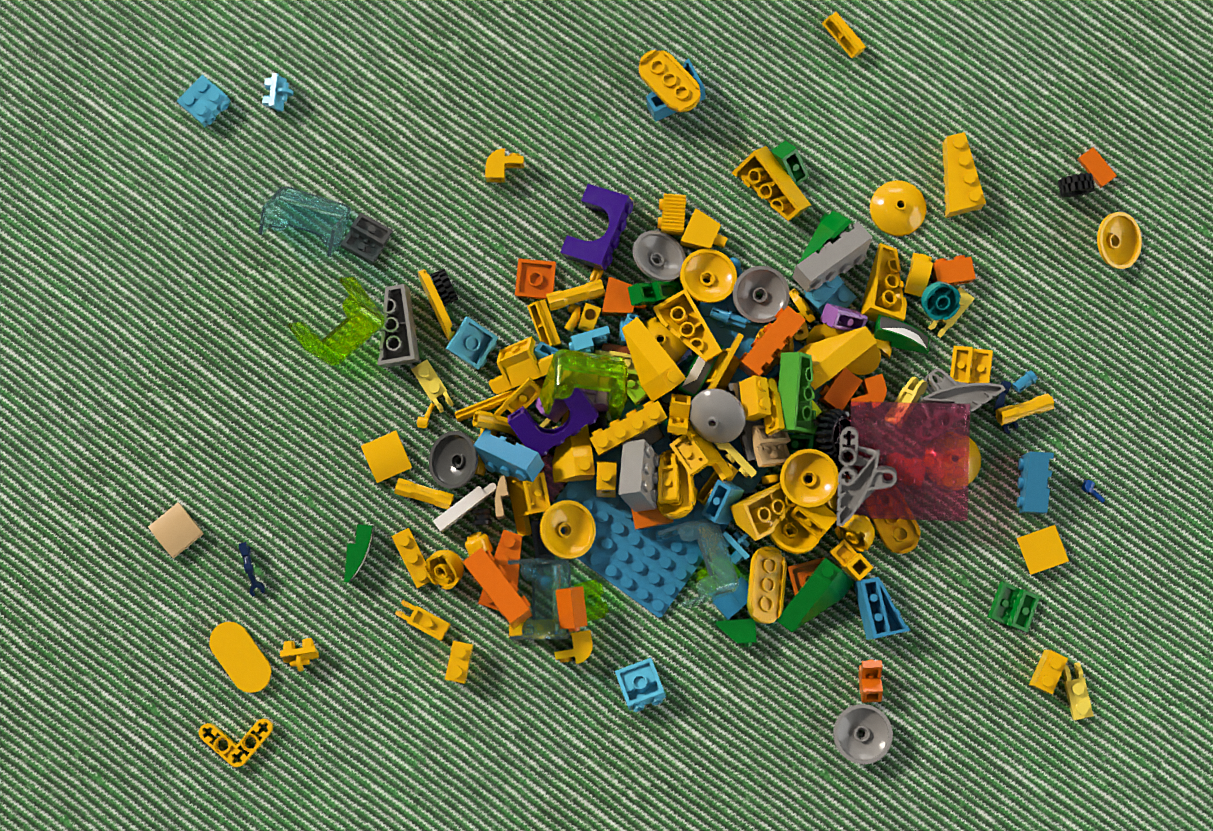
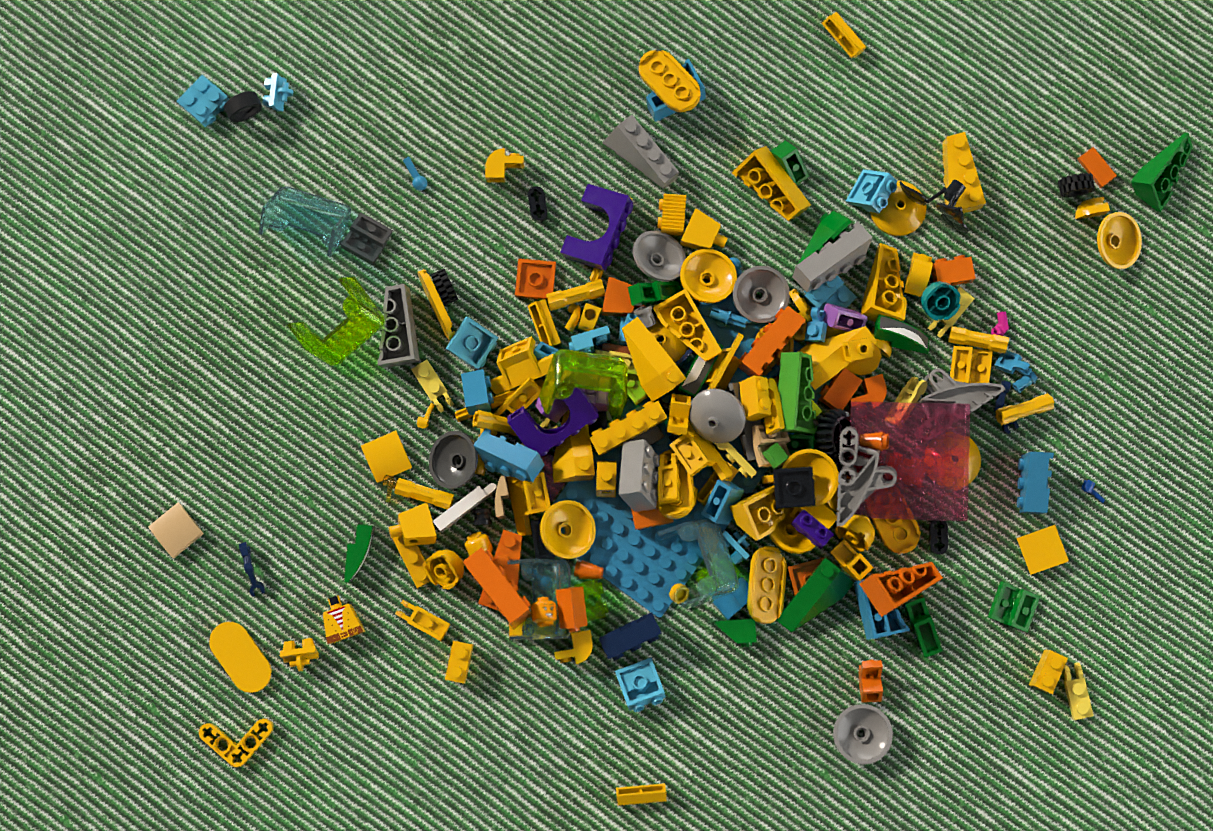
(243, 106): none -> black tyre
(341, 621): none -> torso
(390, 482): none -> clear yellow hand
(415, 526): none -> yellow torso
(419, 182): none -> dark azure bar
(476, 391): none -> dark azure brick
(542, 203): none -> black beam
(544, 612): none -> light orange head
(587, 570): none -> orange cone
(630, 636): none -> dark blue wedge
(638, 148): none -> light grey wedge
(641, 794): none -> yellow piece
(645, 315): none -> light grey bush
(679, 593): none -> yellow tile
(775, 455): none -> bright green tile
(794, 487): none -> black tile
(812, 529): none -> dark purple bracket
(817, 328): none -> dark azure plate
(858, 349): none -> yellow brick
(872, 190): none -> medium azure plate
(875, 440): none -> orange cone
(896, 587): none -> orange wedge
(922, 626): none -> green slope
(943, 537): none -> black beam
(950, 214): none -> black plant
(977, 339): none -> yellow axle
(1002, 326): none -> dark pink arm
(1010, 362): none -> dark azure plate
(1092, 208): none -> yellow brick
(1157, 176): none -> green wedge

